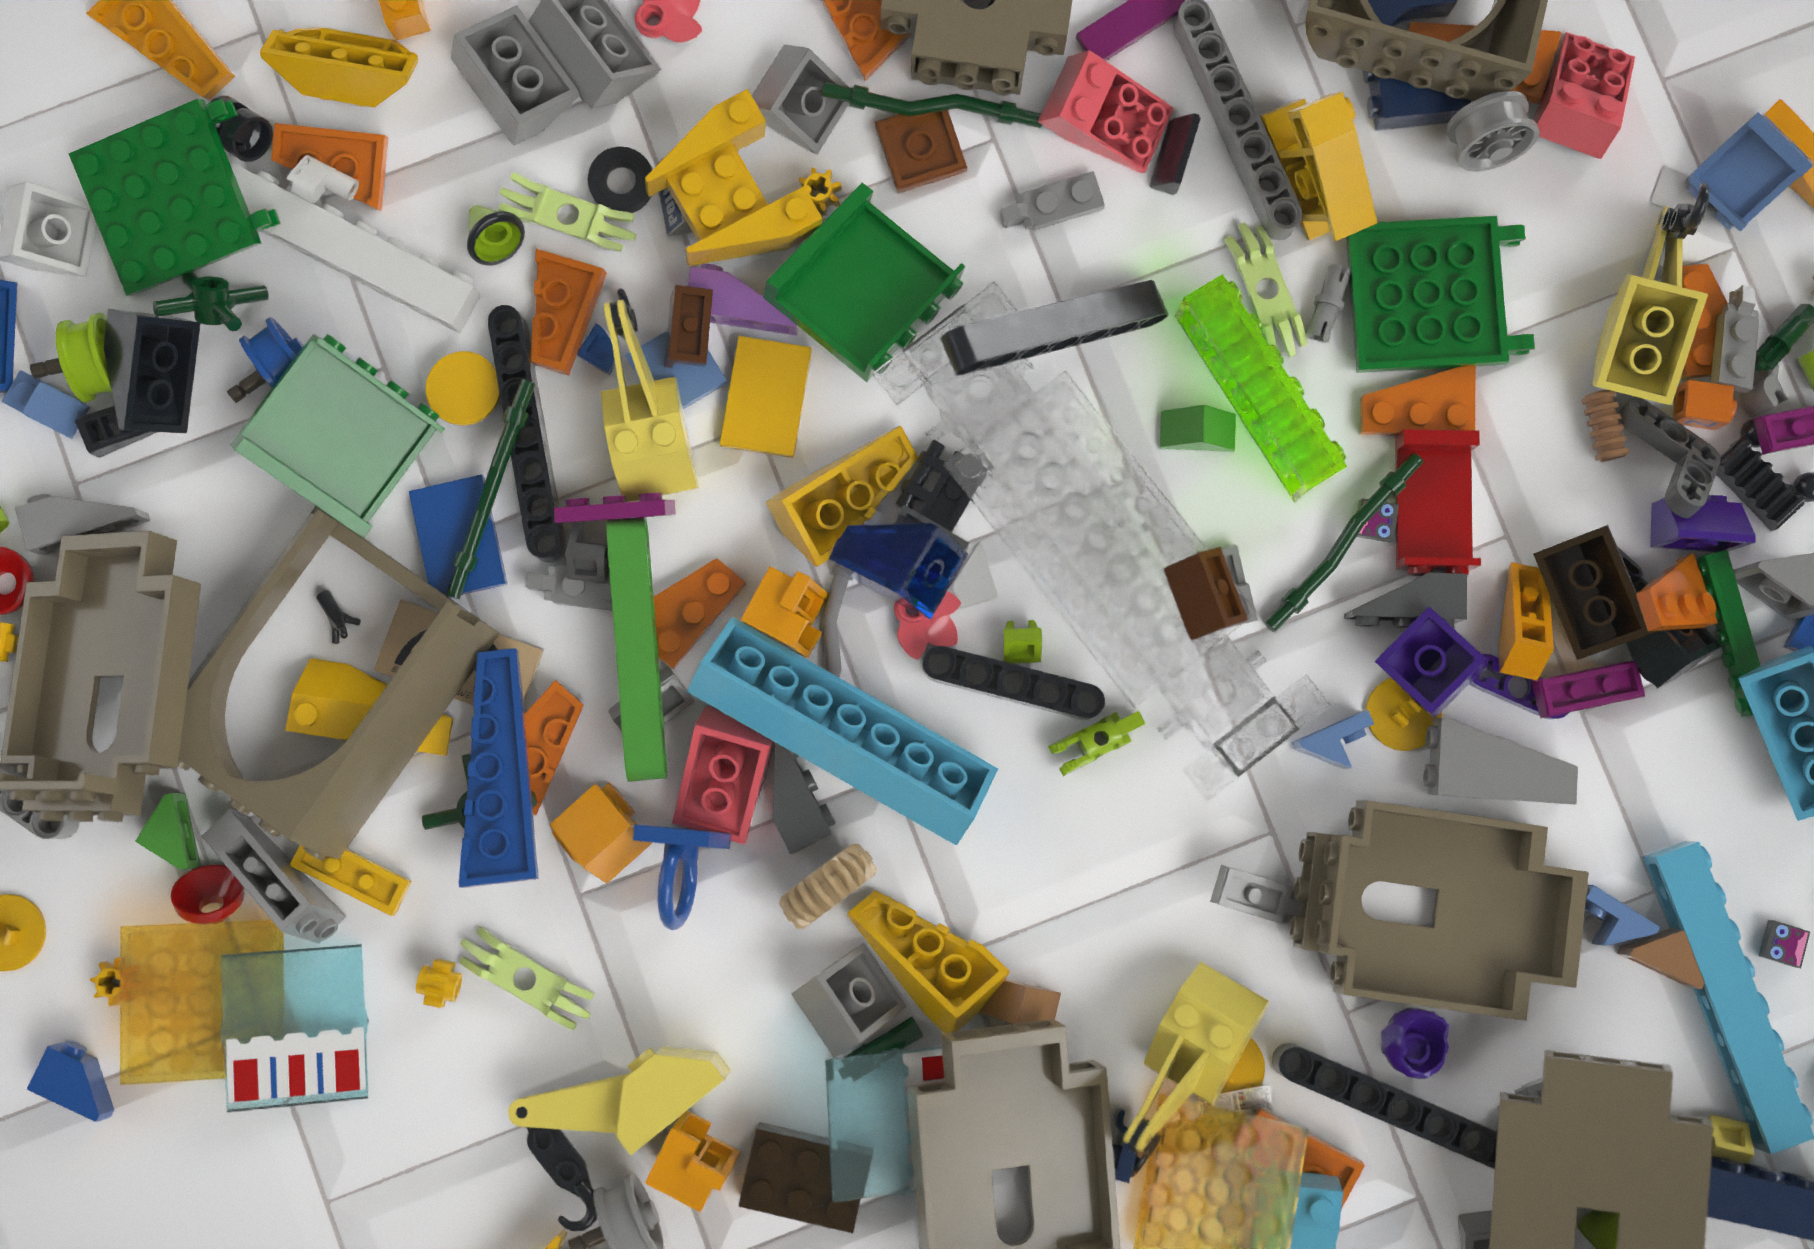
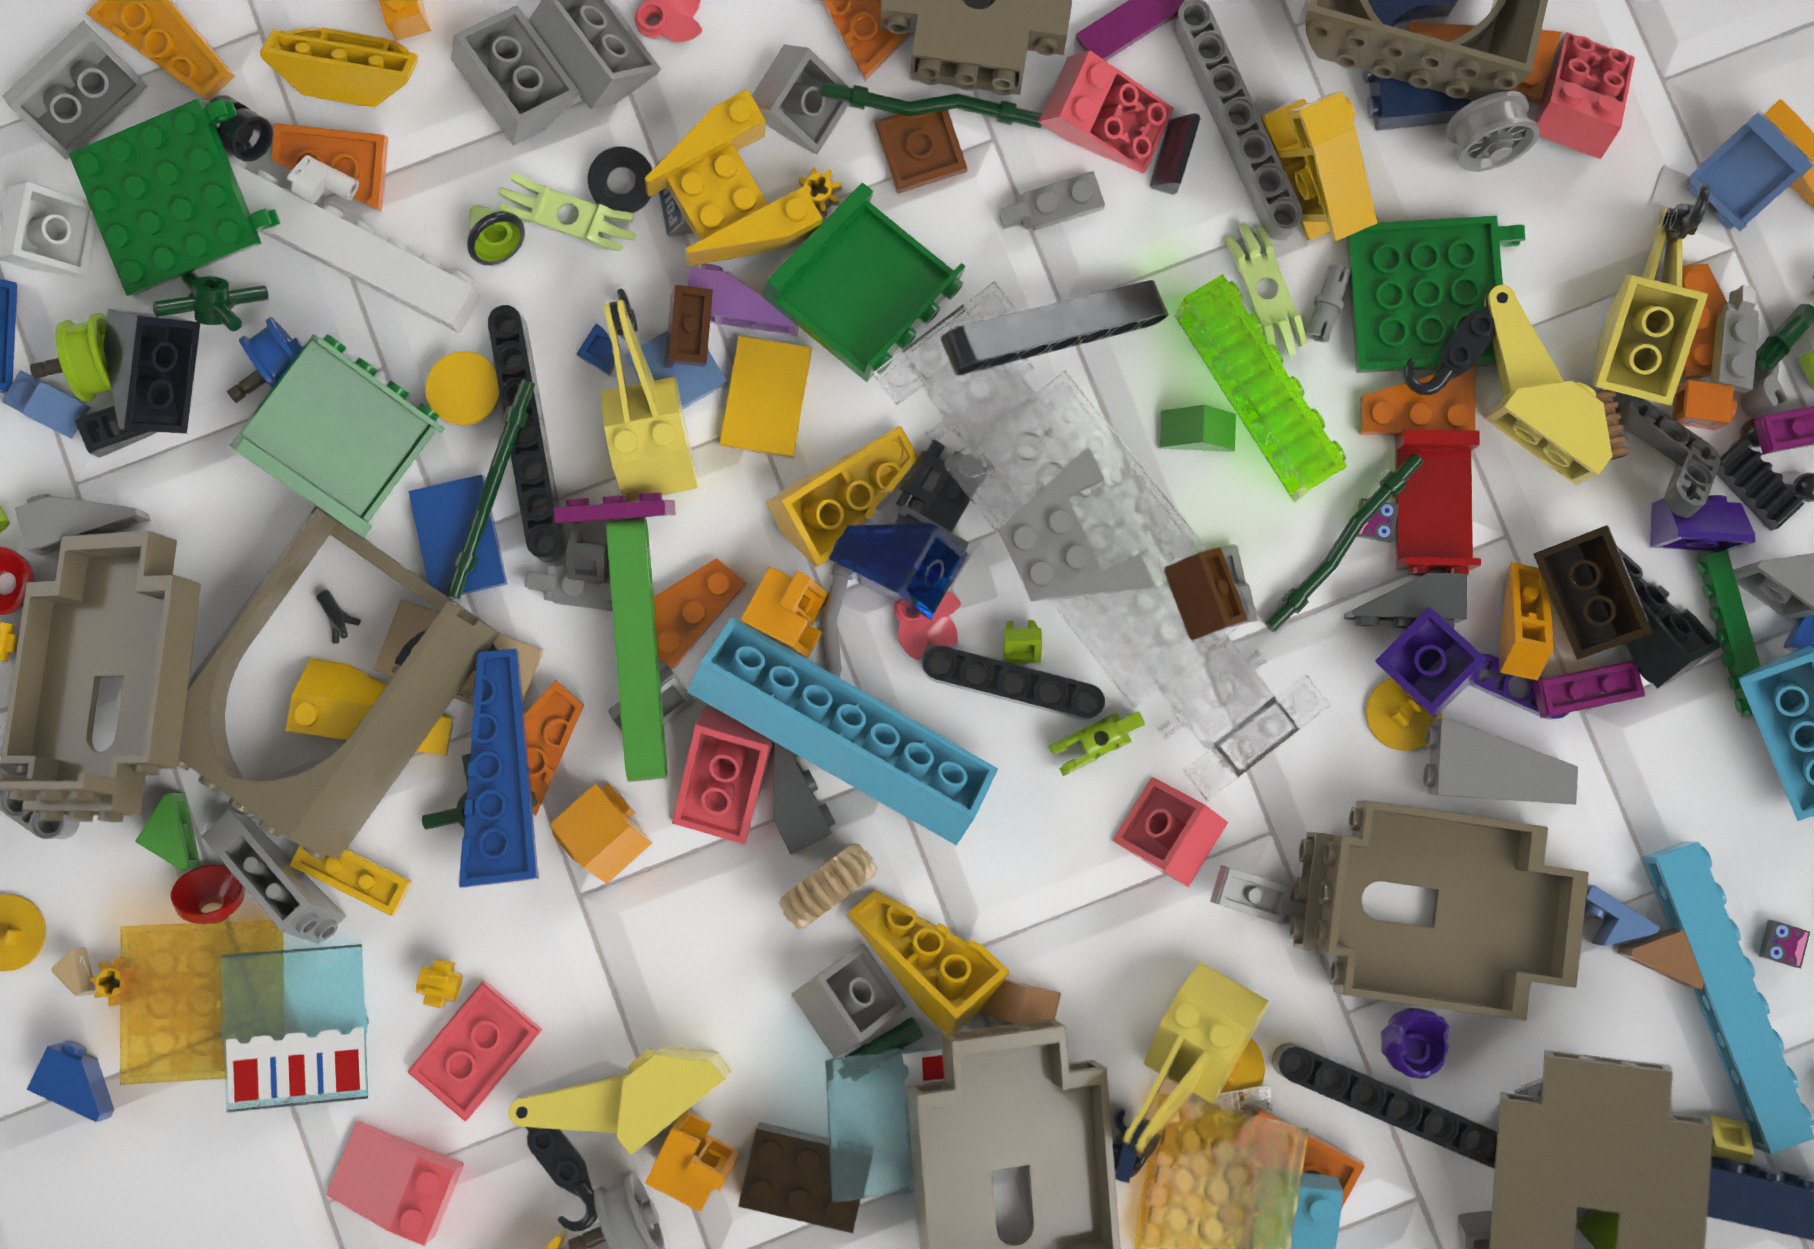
(74, 90): none -> light grey slope
(75, 972): none -> tan slope
(395, 1183): none -> coral slope
(474, 1050): none -> coral tile
(547, 985): yellowish green piece -> none
(564, 304): orange wing -> none
(679, 845): blue tile -> none
(1053, 548): none -> light grey wing
(1170, 831): none -> coral slope
(1326, 742): medium blue slope -> none
(1538, 409): none -> light yellow slope
(1677, 598): orange wing -> none

